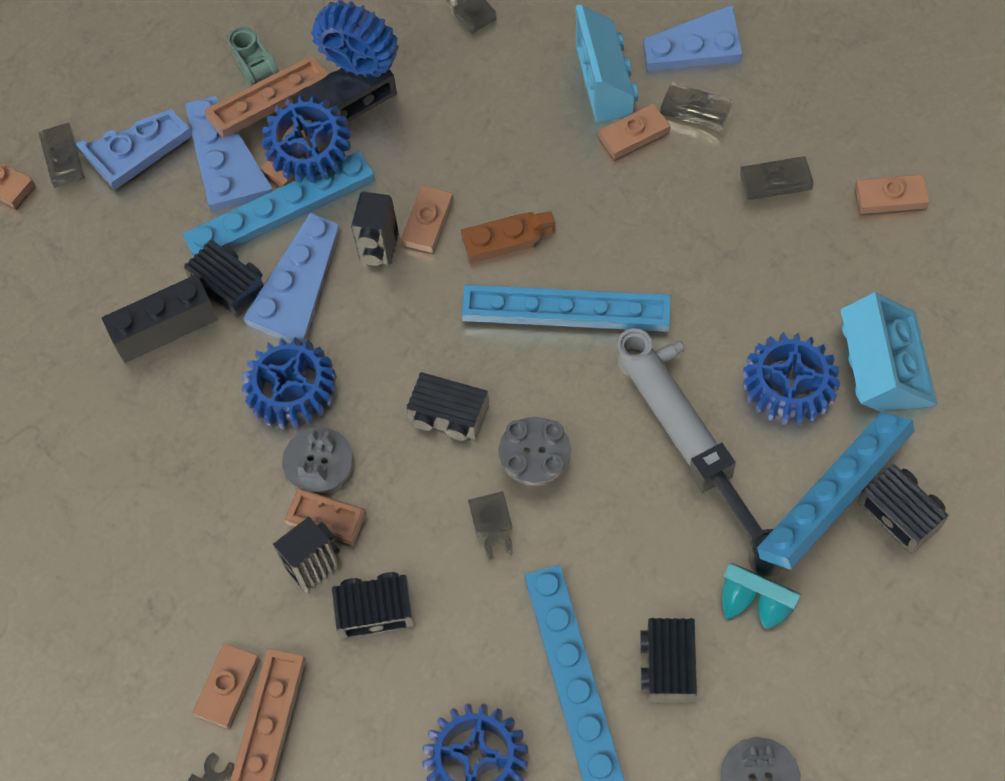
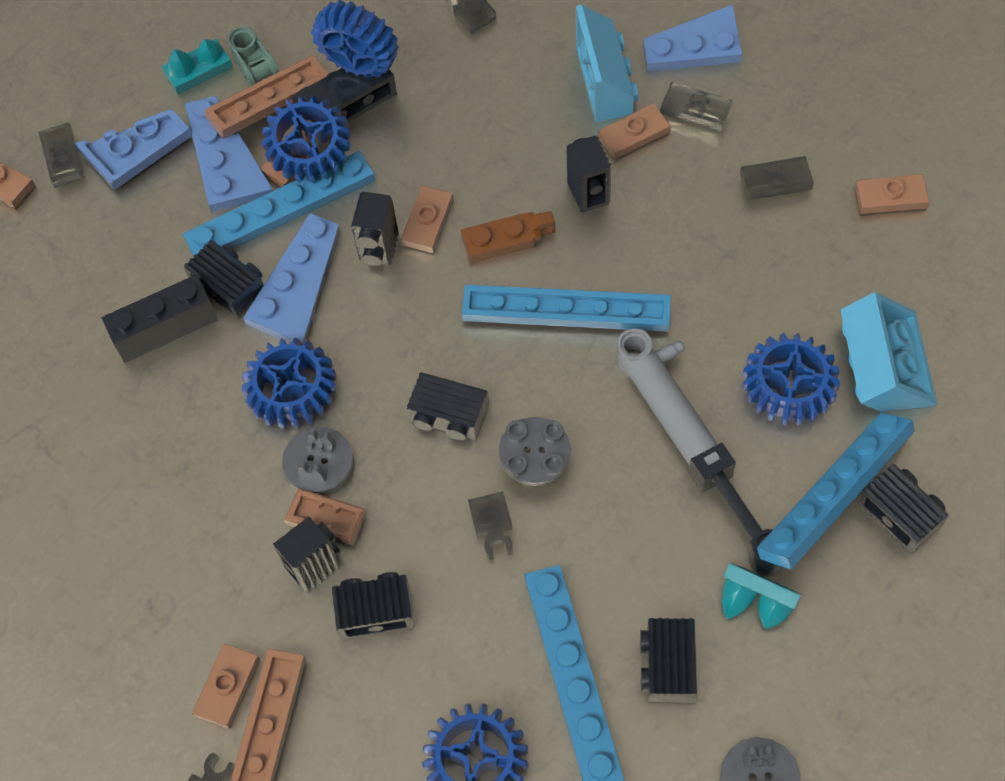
(197, 66): none -> teal tile
(588, 173): none -> black brick

